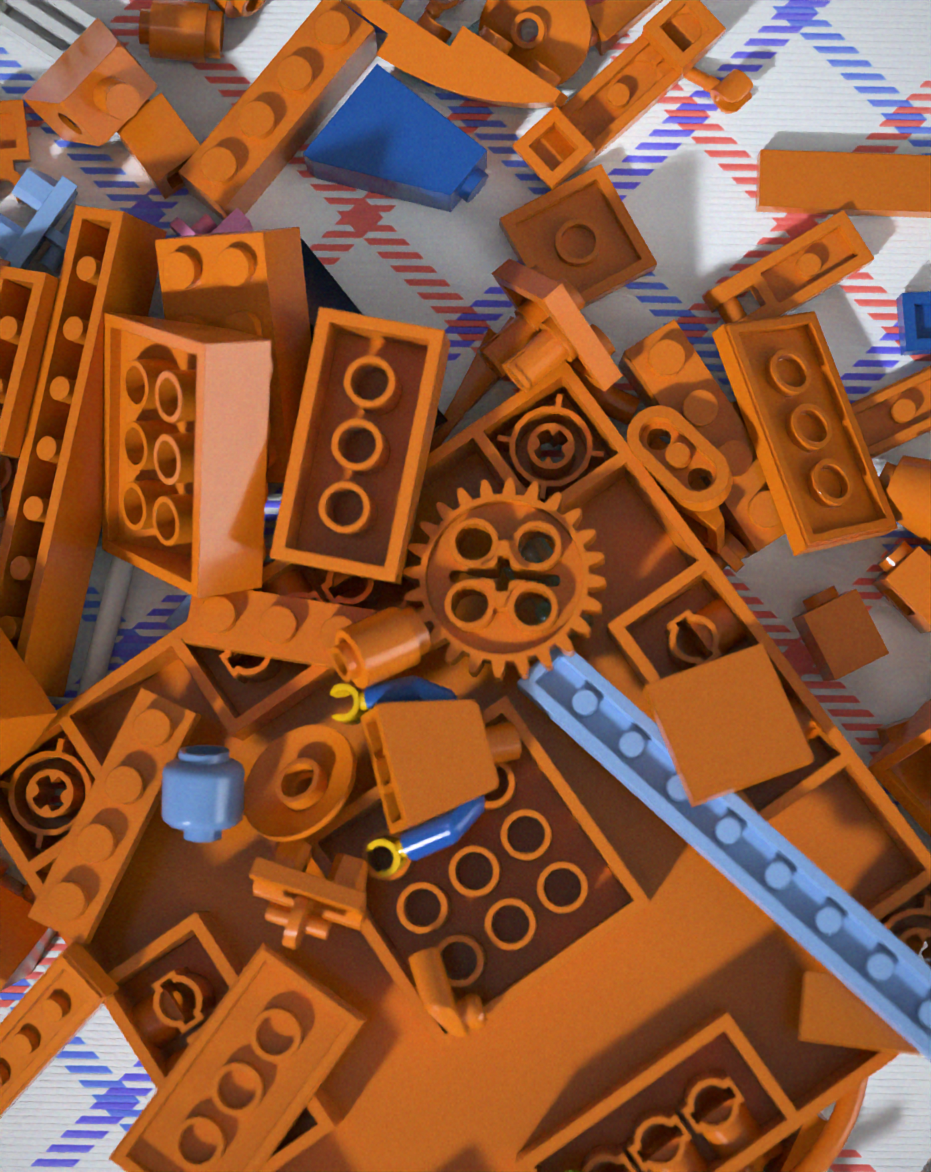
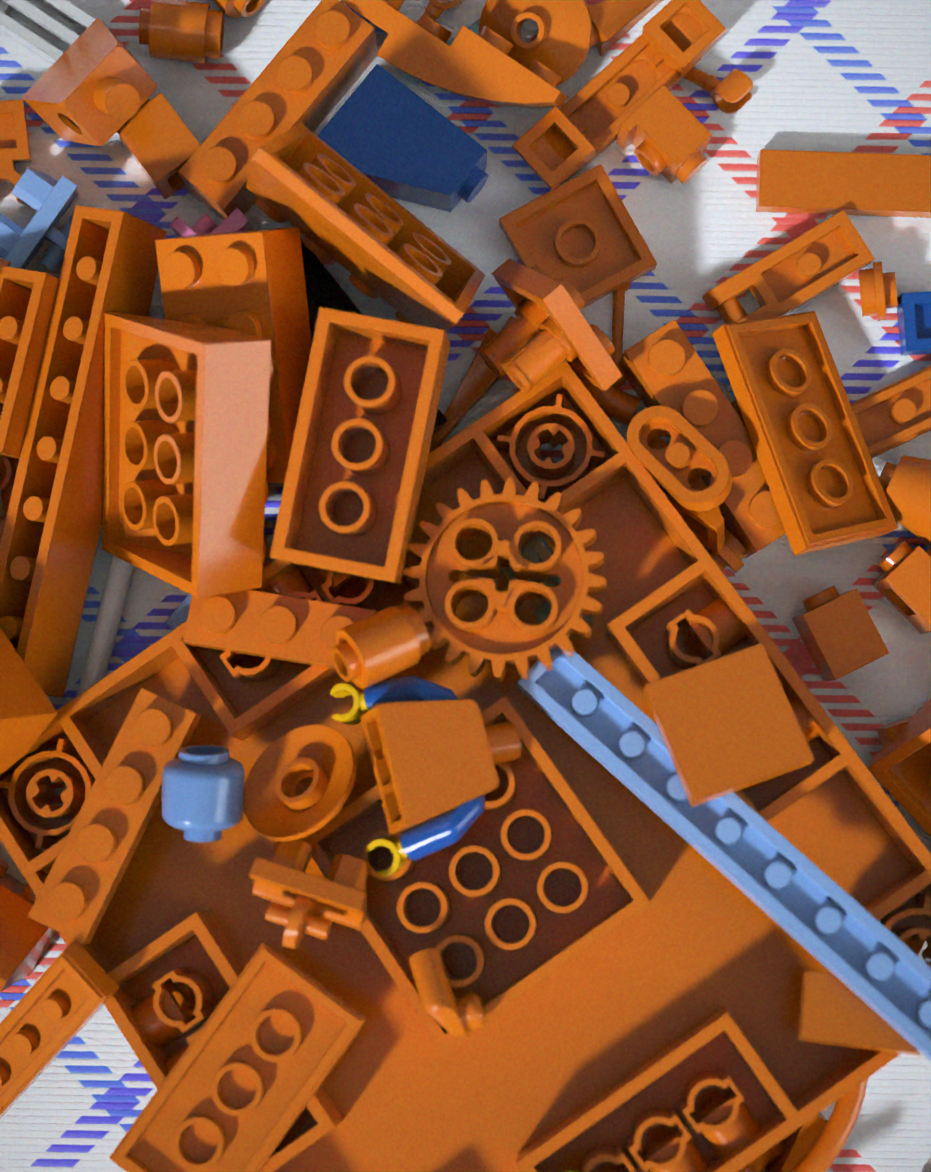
(362, 229): none -> orange slope
(617, 330): none -> orange hinge
(666, 137): none -> orange brick
(877, 291): none -> orange plate

